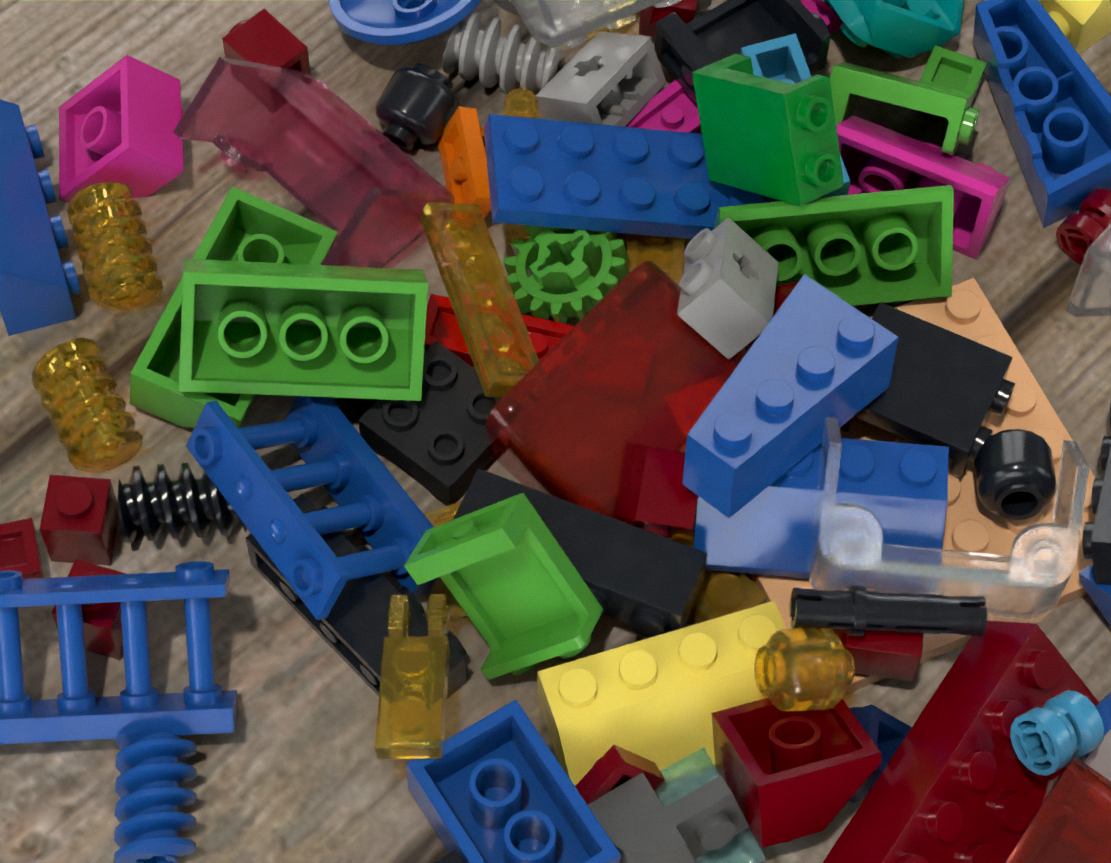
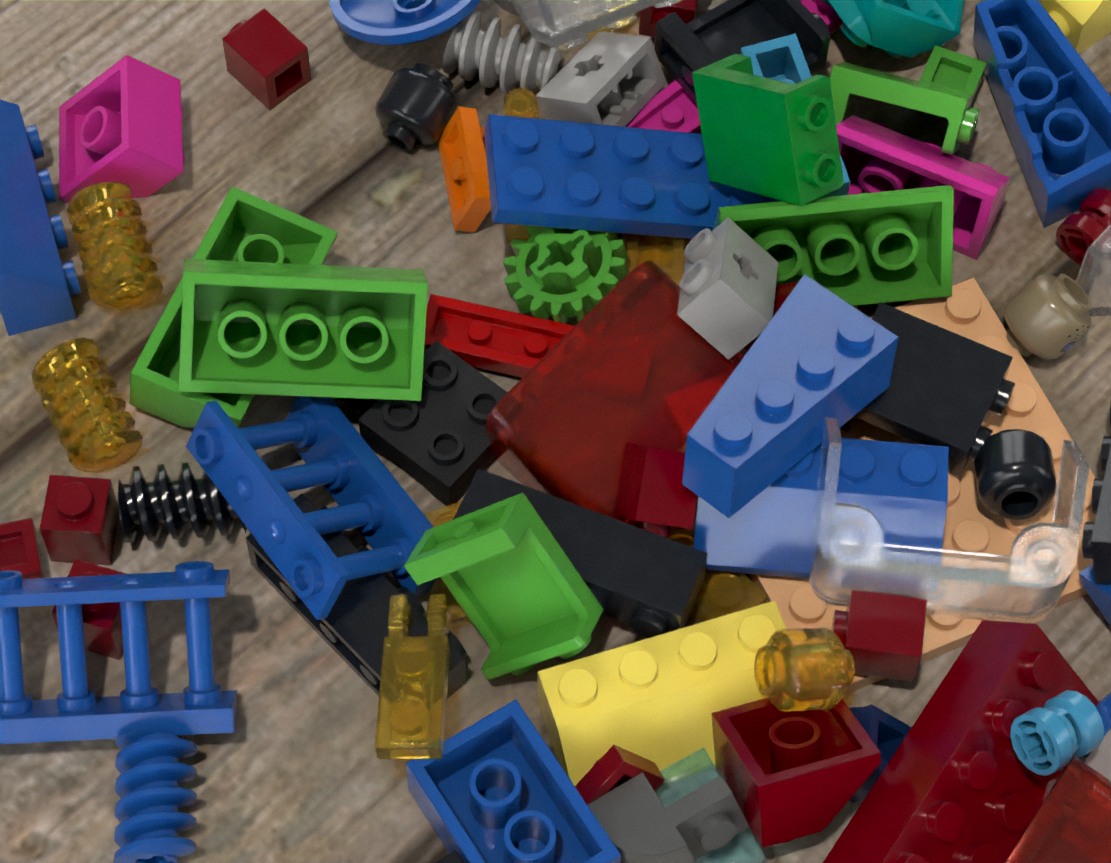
(317, 151): clear pink windscreen -> none
(479, 295): clear yellow plate -> none
(876, 611): black pin -> none
(1047, 316): none -> dark tan head

